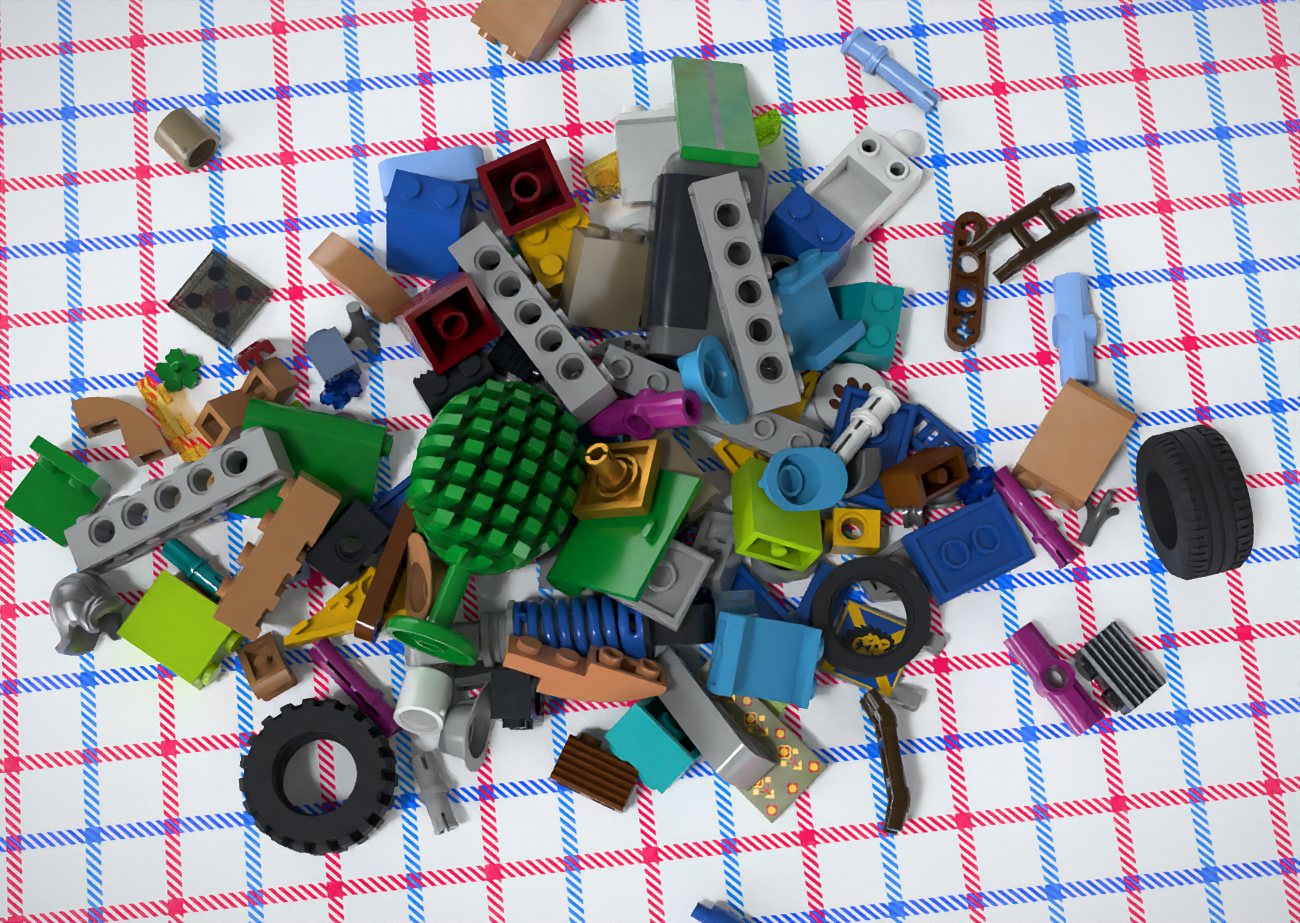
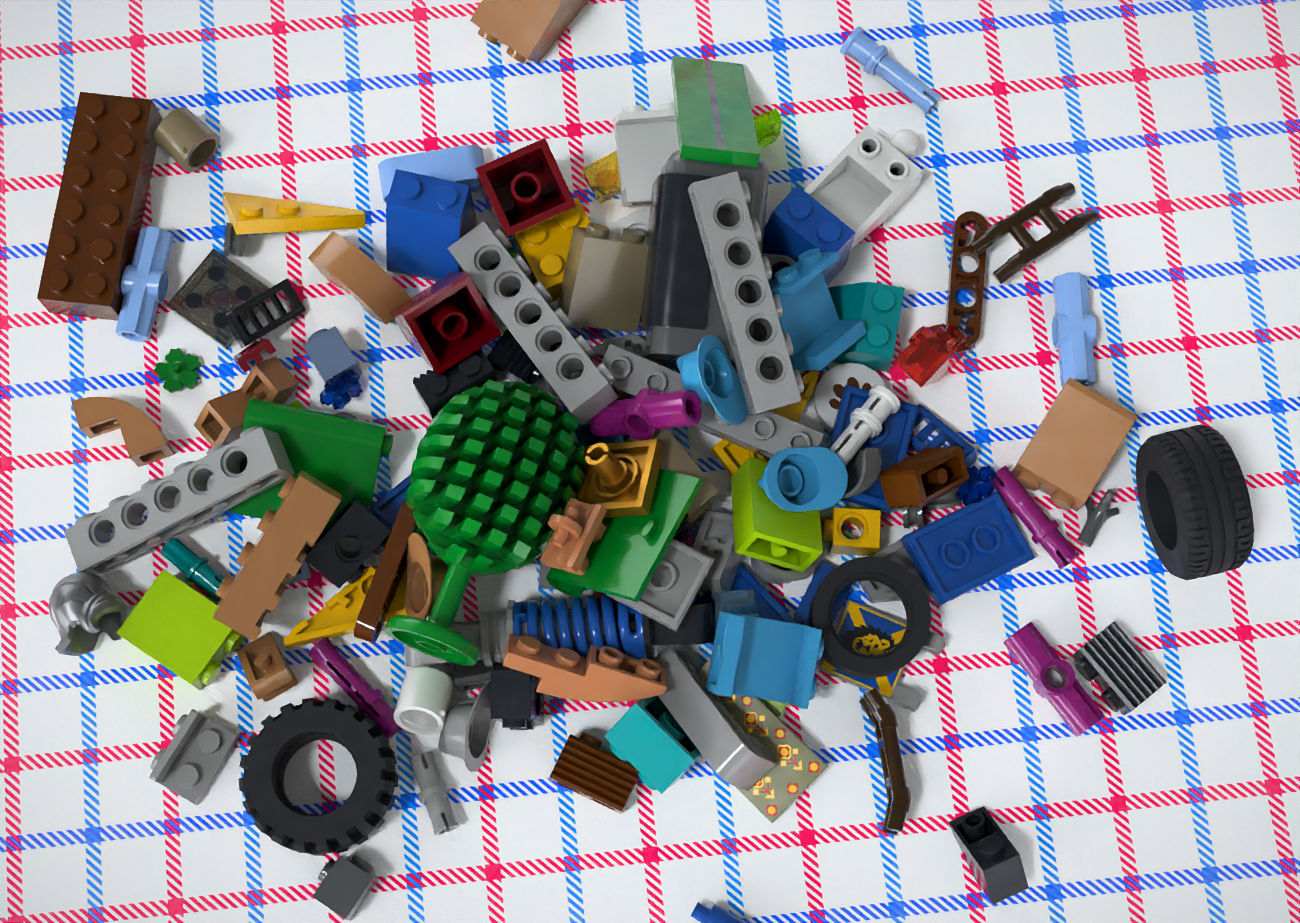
(56, 492): green bracket -> none
(99, 205): none -> reddish brown brick
(144, 284): none -> light blue piece
(174, 426): clear yellow plate -> none
(193, 756): none -> light grey bracket
(233, 242): none -> dark grey bush
(238, 327): none -> black slope
(270, 215): none -> yellow wing
(345, 885): none -> dark grey brick
(360, 326): dark grey bar -> none
(573, 536): none -> nougat hips
(932, 353): none -> clear red brick
(989, 855): none -> black slope

